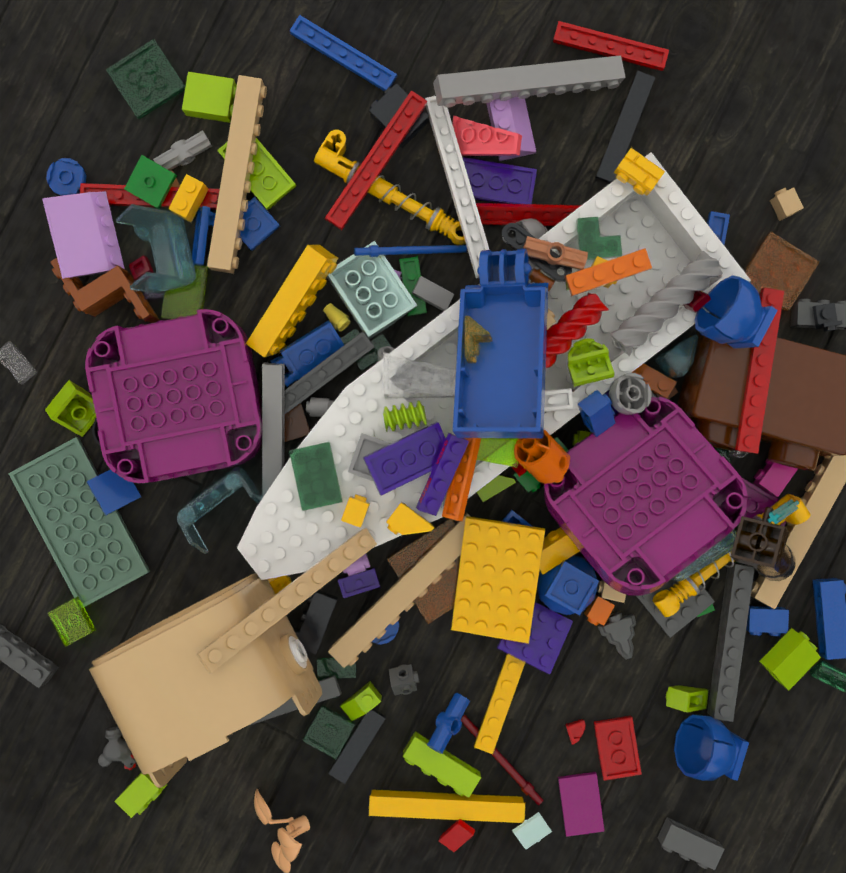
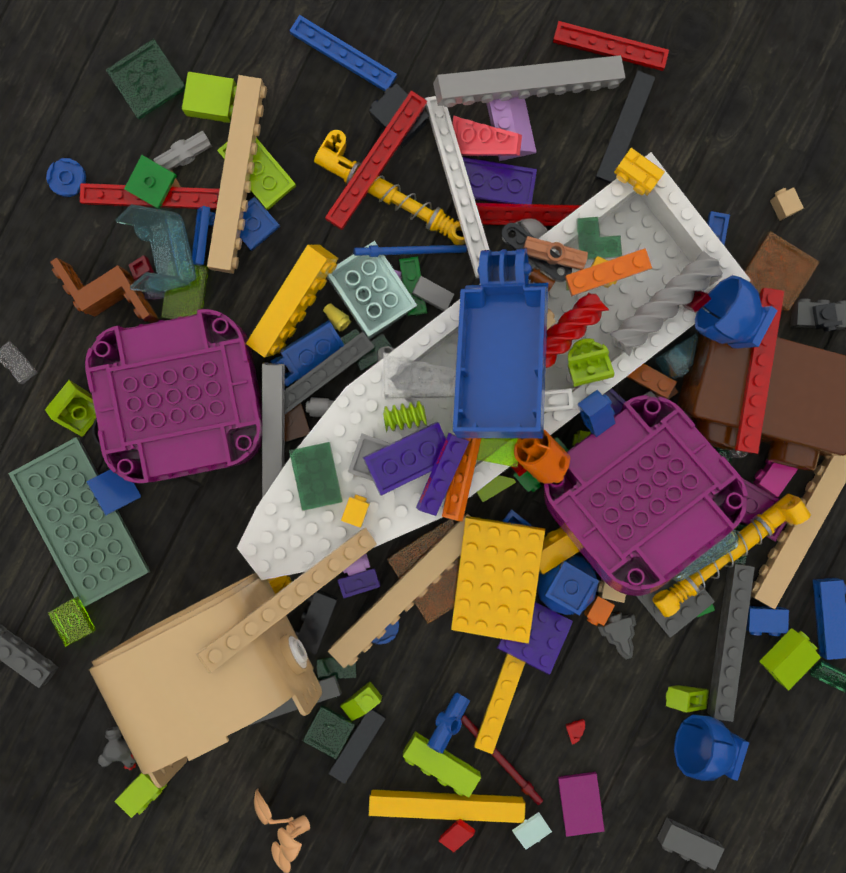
(83, 233): lavender slope -> none
(188, 198): yellow brick -> none
(209, 499): clear light blue windscreen -> none
(403, 679): dark grey brick -> none
(407, 521): yellow slope -> none
(473, 336): clear yellow slope -> none
(617, 748): red tile -> none
(630, 394): light grey cylinder -> none
(764, 547): dark brown piece -> none
(783, 511): teal axle -> none

